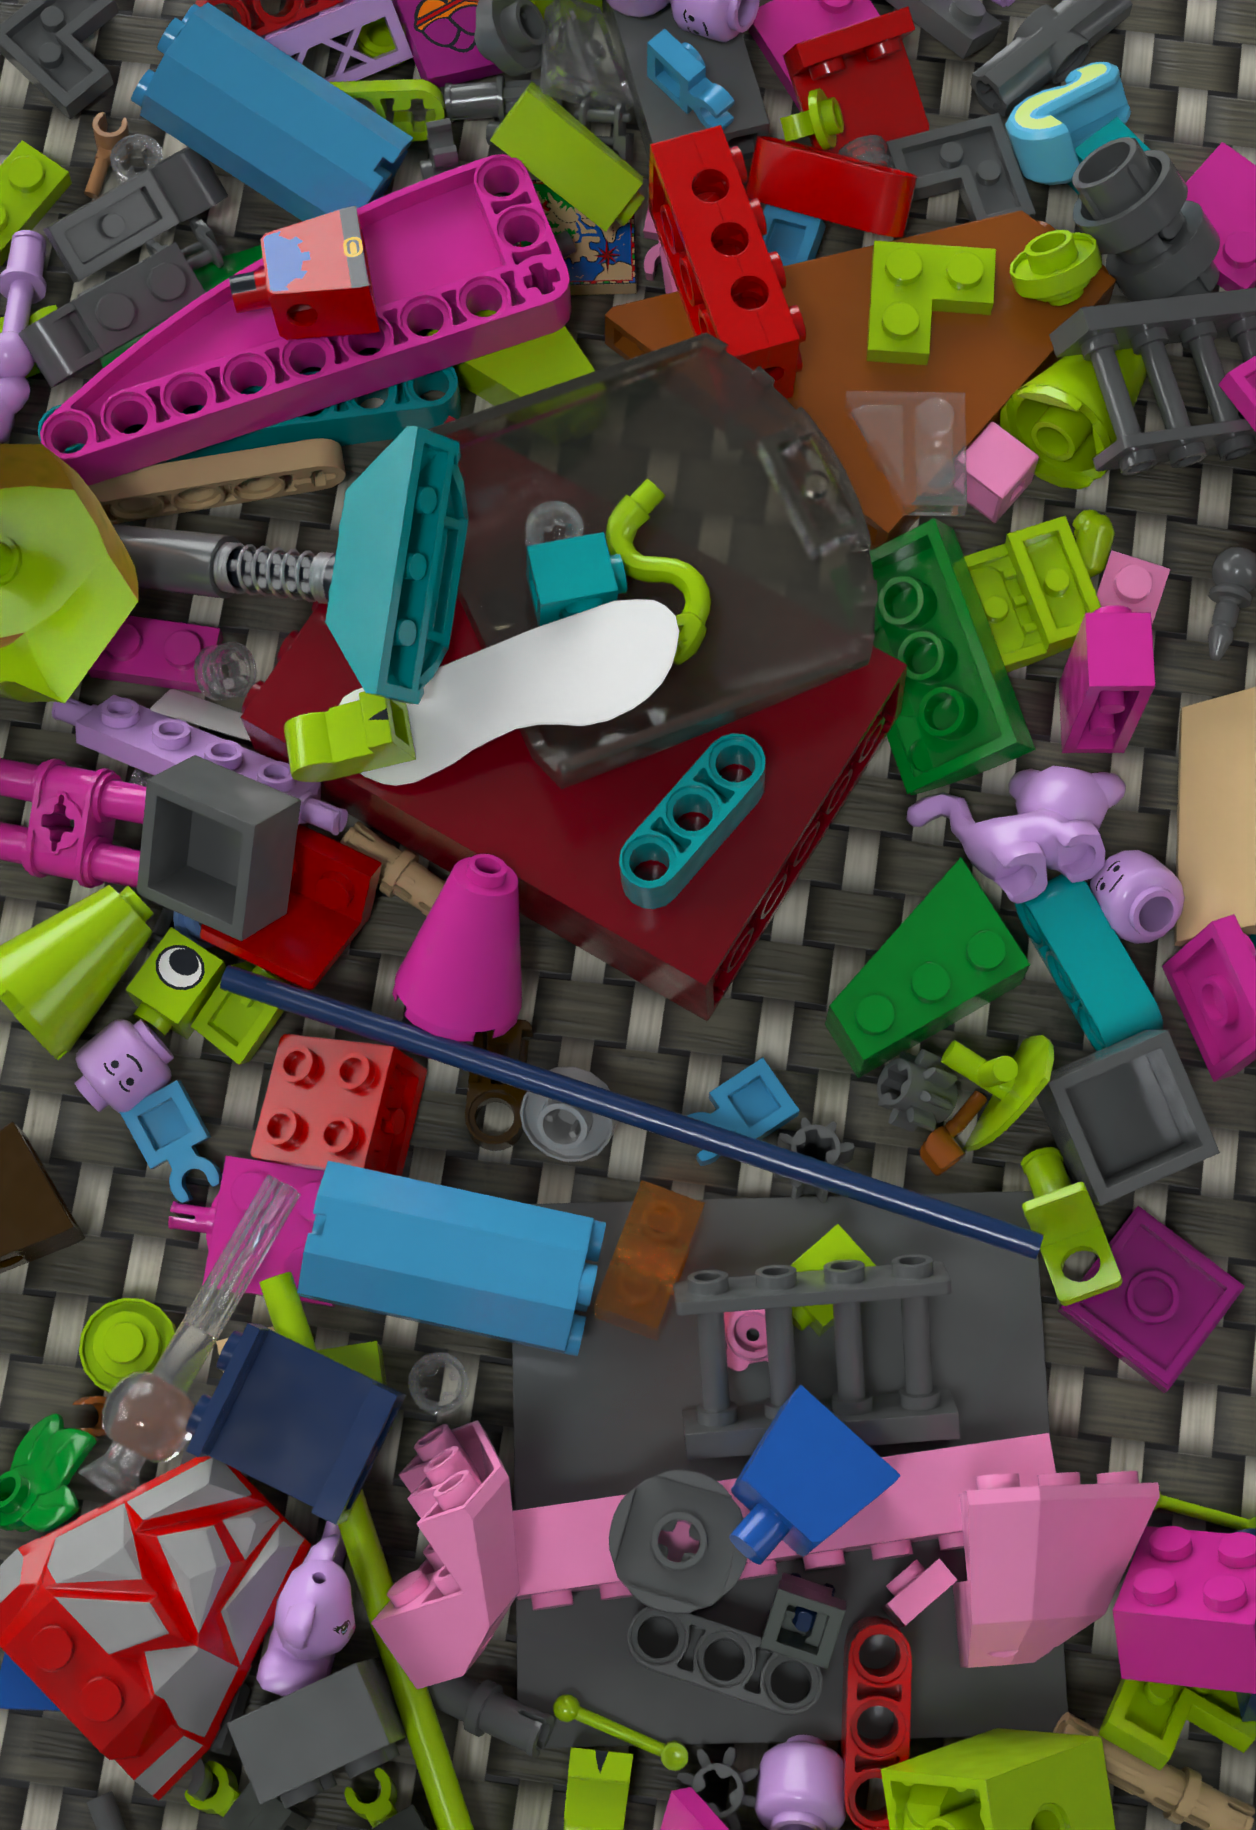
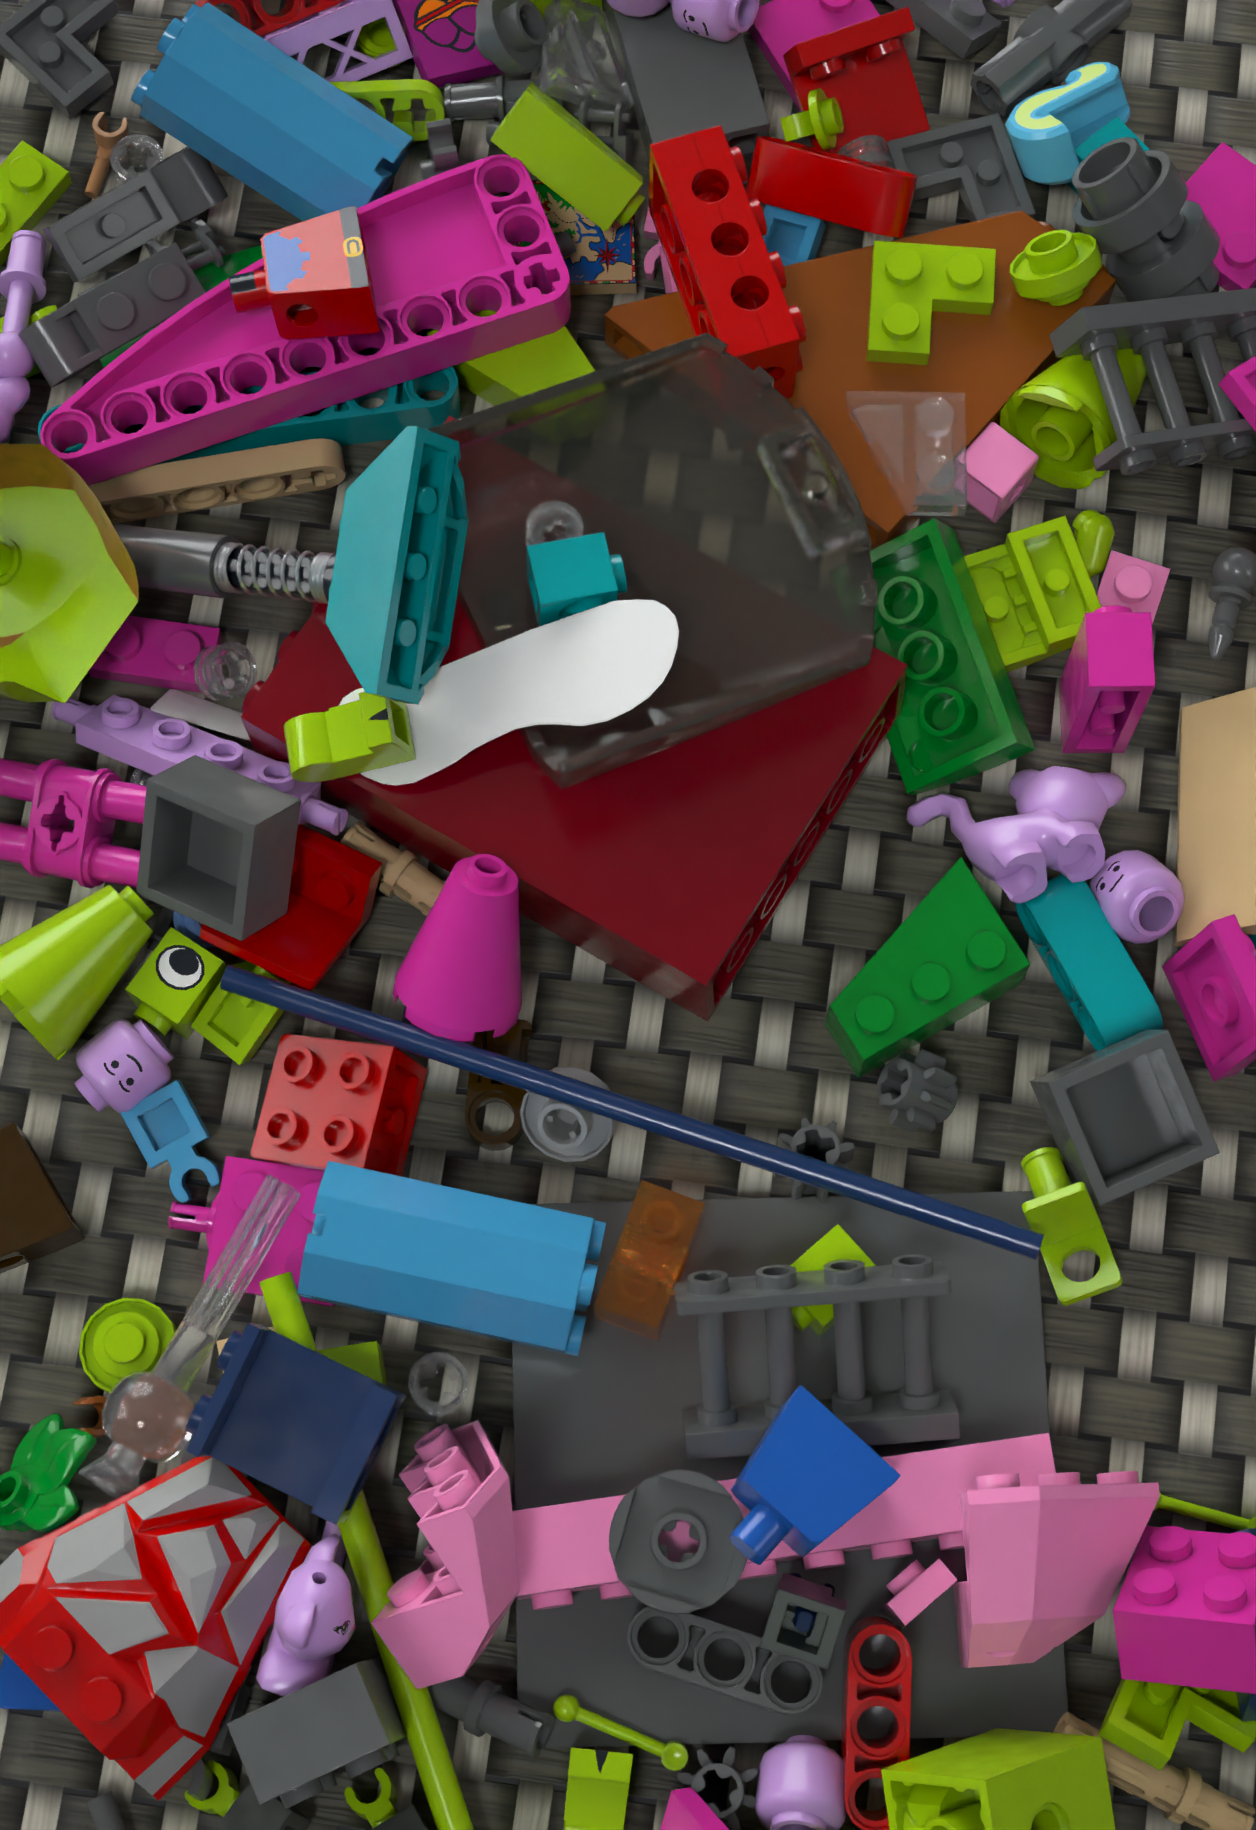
(621, 531): lime animal -> none
(682, 77): dark azure plate -> none
(697, 791): teal beam -> none
(739, 1349): bright pink plate -> none
(748, 1104): dark azure plate -> none
(941, 1149): dark orange hand -> none
(1010, 1081): lime shield -> none
(1164, 1305): magenta tile -> none

